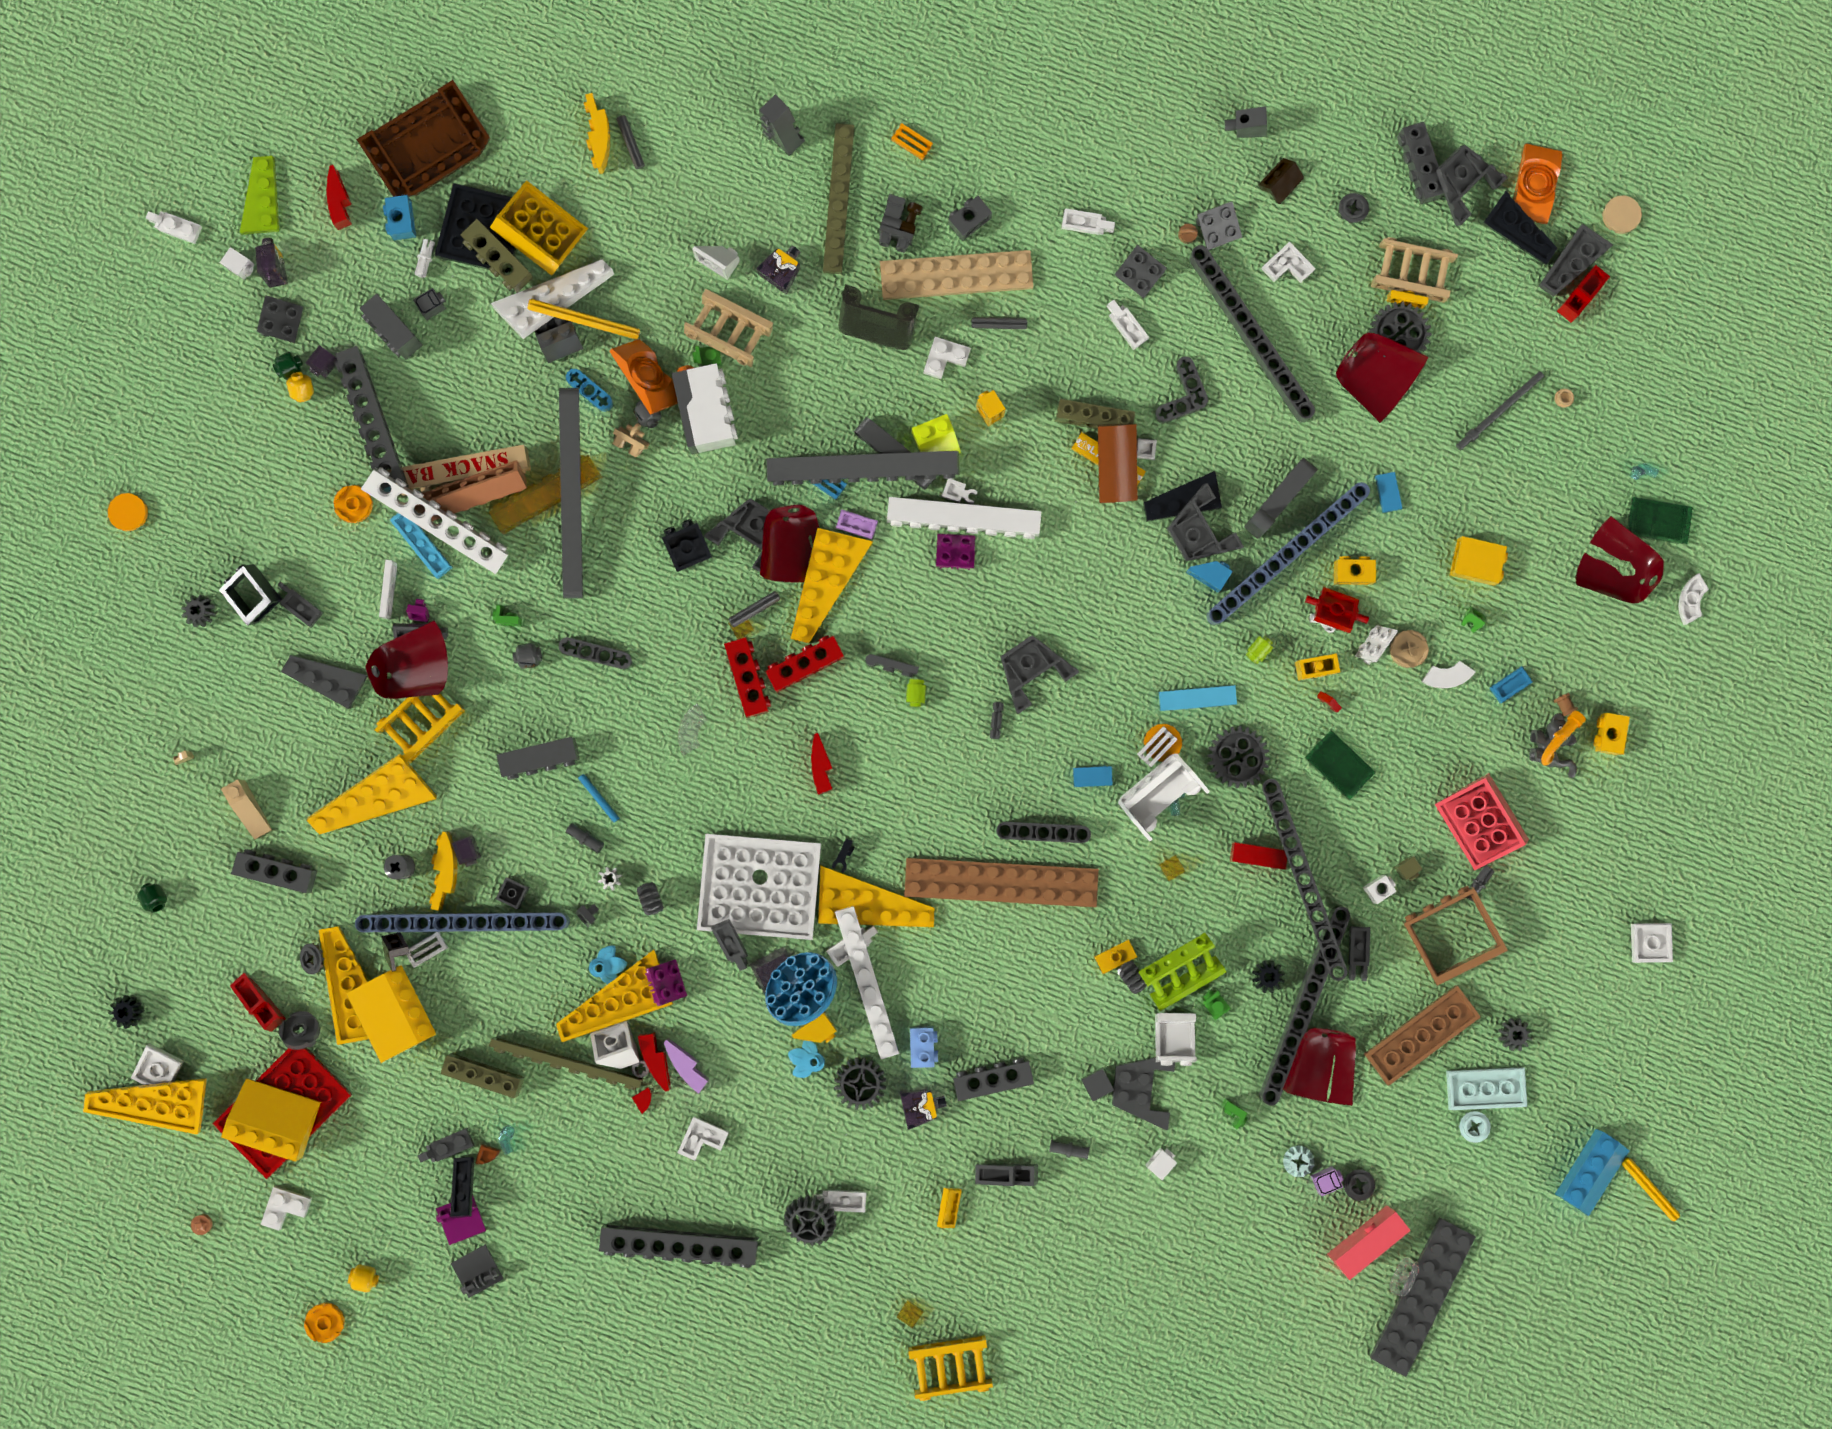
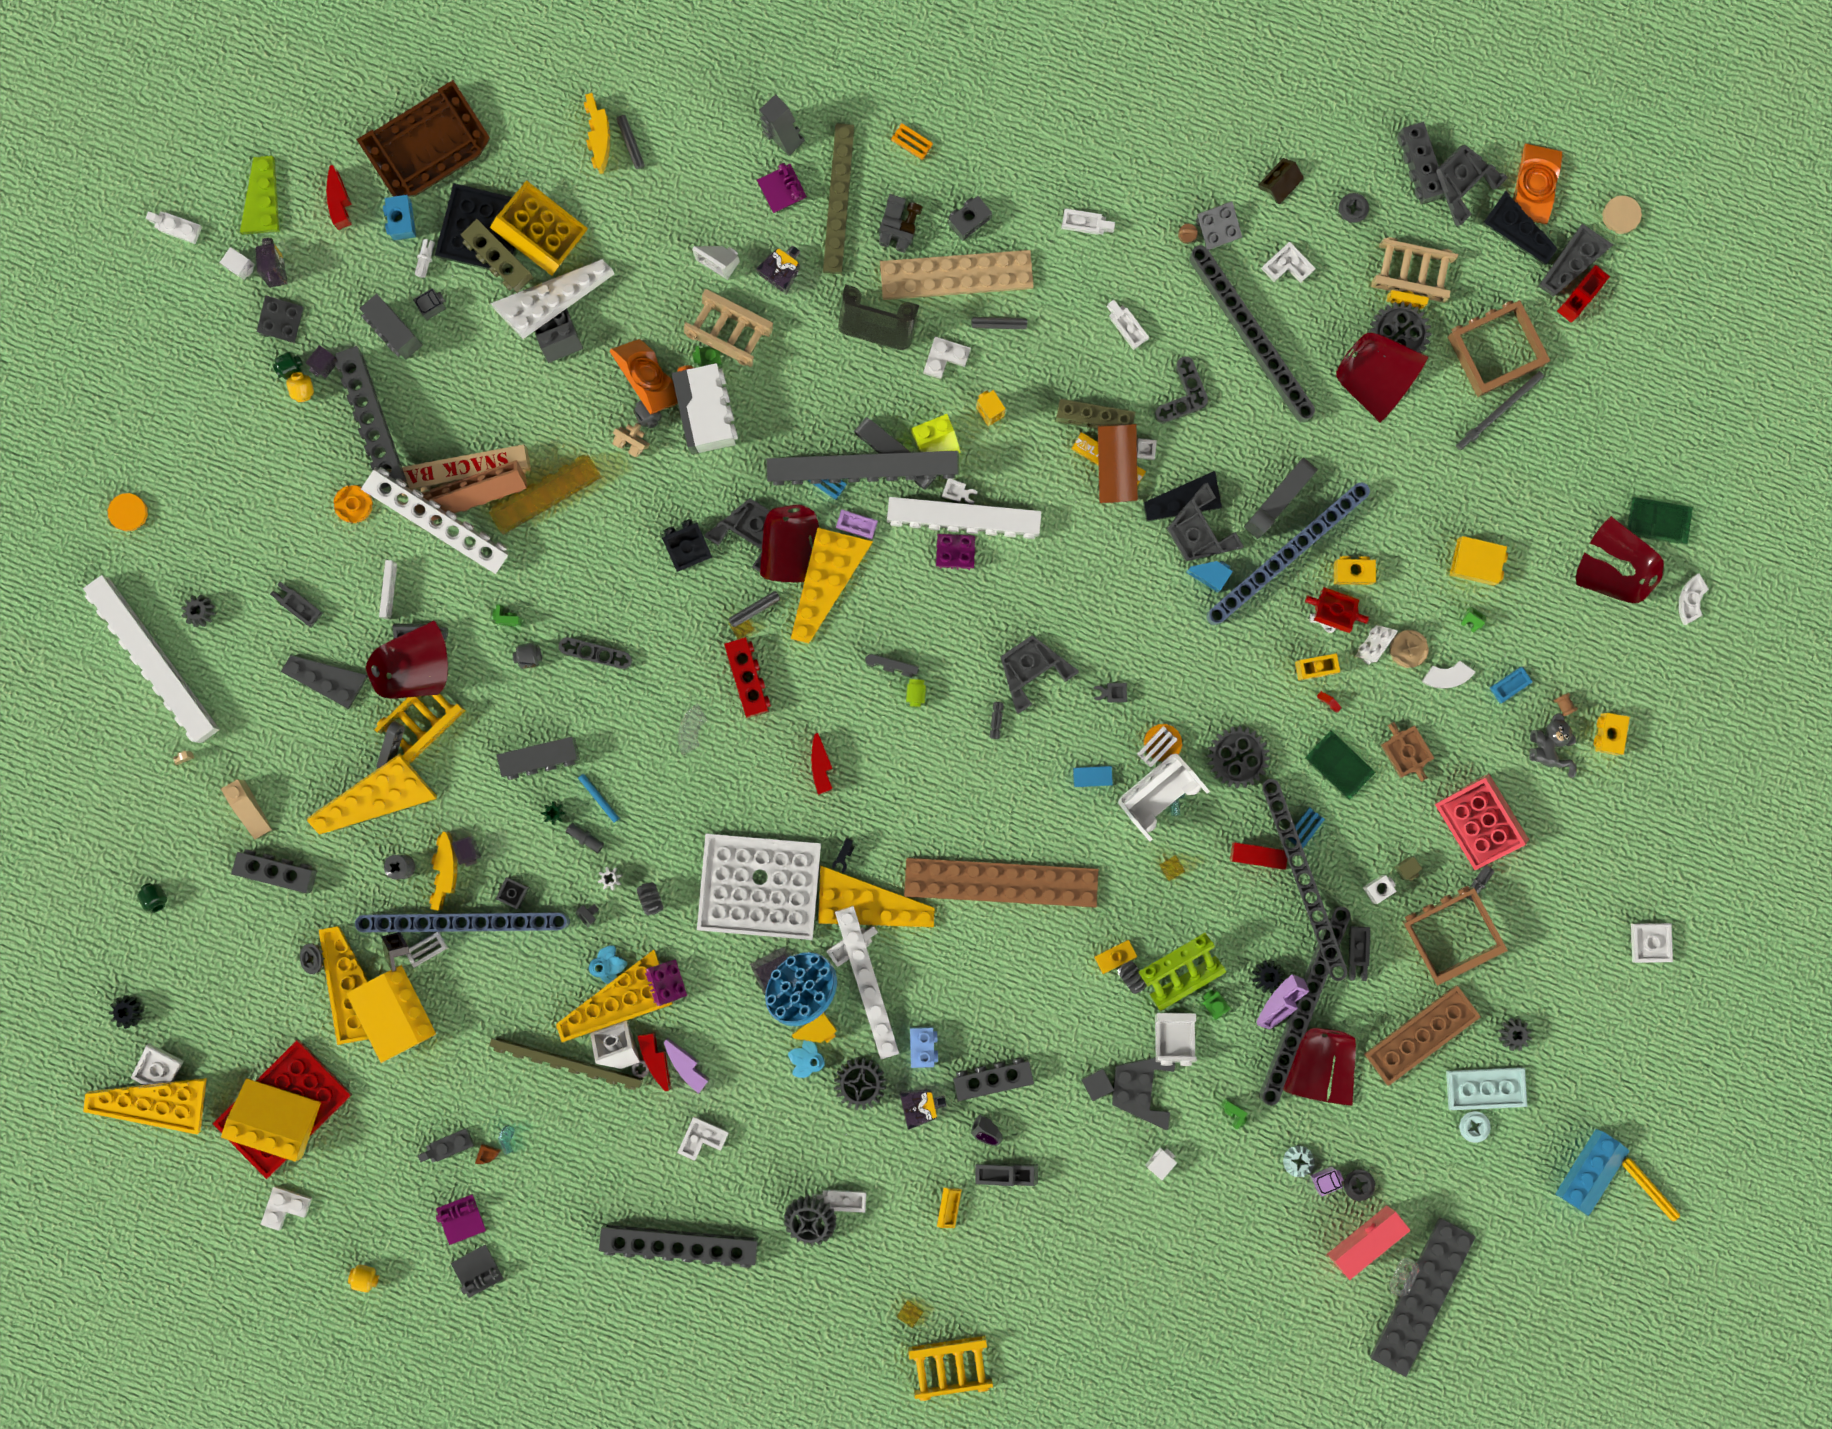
(151, 659): none -> white brick
(201, 1224): nougat tile -> none
(257, 1003): red slope -> none
(269, 595): black window -> none
(302, 1040): dark grey plate -> none
(324, 1322): light orange tile -> none
(391, 743): none -> dark grey beam
(418, 611): magenta tile -> none
(422, 545): medium azure tile -> none
(462, 1187): black tile -> none
(482, 1075): olive brick -> none
(557, 817): none -> dark green gear
(570, 493): dark grey beam -> none
(582, 318): yellow axle -> none
(596, 402): dark azure beam -> none
(643, 1099): red tile -> none
(730, 943): dark grey hinge -> none
(781, 188): none -> magenta hinge
(781, 682): red brick -> none
(986, 1131): none -> dark grey rock
(1052, 832): dark grey beam -> none
(1069, 1149): dark grey pin -> none
(1115, 692): none -> dark grey plate
(1140, 271): dark grey hinge -> none
(1197, 698): medium azure tile -> none
(1249, 123): dark grey torso -> none
(1259, 649): lime brick -> none
(1282, 1002): none -> lavender slope
(1314, 816): none -> dark azure tile
(1388, 492): dark azure tile -> none
(1407, 751): none -> medium nougat plate
(1467, 362): none -> medium nougat window
(1564, 398): tan plate -> none
(1574, 721): light orange plant -> none
(1642, 469): clear light blue arm -> none

